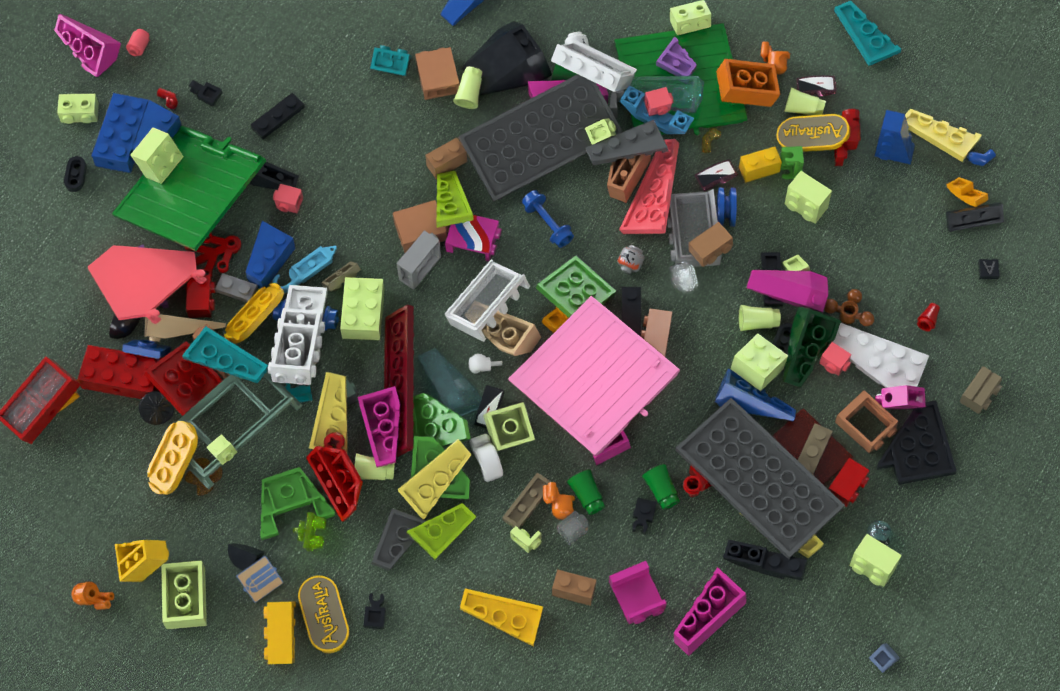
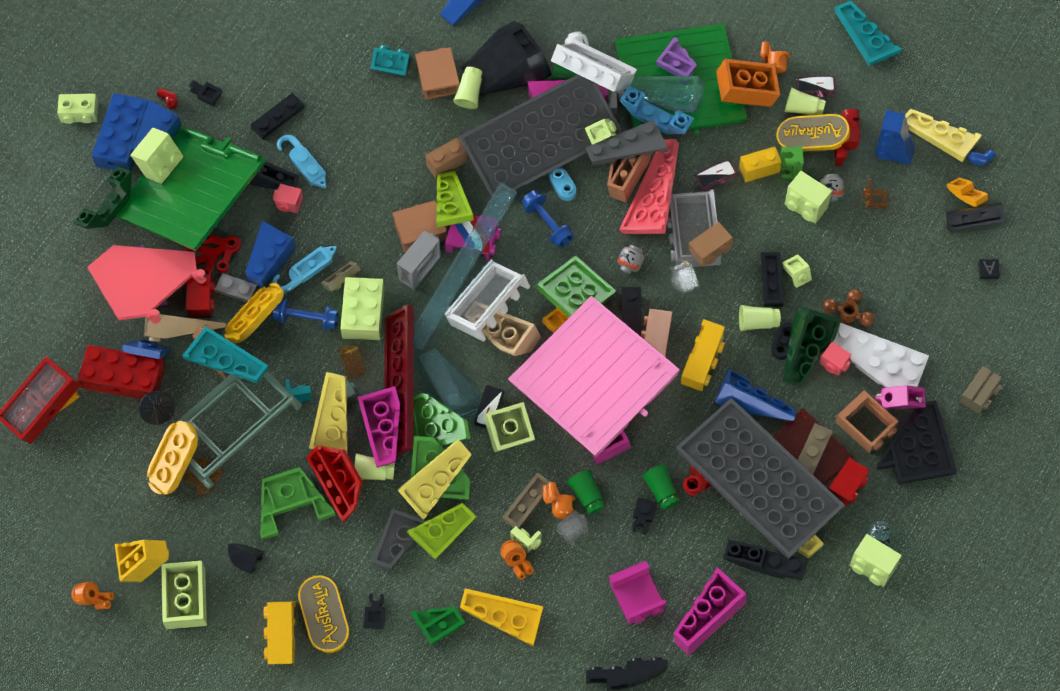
(75, 175): black plate -> none
(91, 46): dark pink wedge -> none
(121, 183): none -> dark green slope
(122, 328): black brick -> none
(138, 42): coral brick -> none
(181, 380): red plate -> none
(222, 449): yellowish green bracket -> none
(259, 579): piece -> none
(298, 336): white wedge -> none
(304, 161): none -> medium azure plate
(310, 540): clear neon green hips -> none
(338, 440): red wheel -> none
(352, 361): none -> clear orange bracket
(438, 623): none -> green wing
(462, 266): none -> clear light blue plate
(481, 363): white piece -> none
(486, 457): white animal -> none
(515, 556): none -> orange piece
(562, 182): none -> medium azure plate
(574, 587): medium nougat brick -> none
(636, 673): none -> black slope
(658, 101): coral brick -> none
(690, 17): yellowish green brick -> none
(703, 356): none -> yellow wedge
(712, 134): clear yellow arm -> none
(727, 206): blue wheel -> none
(759, 362): yellowish green brick -> none
(792, 287): dark pink wedge -> none
(835, 184): none -> light grey head
(868, 193): none -> clear orange bracket
(884, 657): sand blue slope -> none
(928, 318): red cone -> none

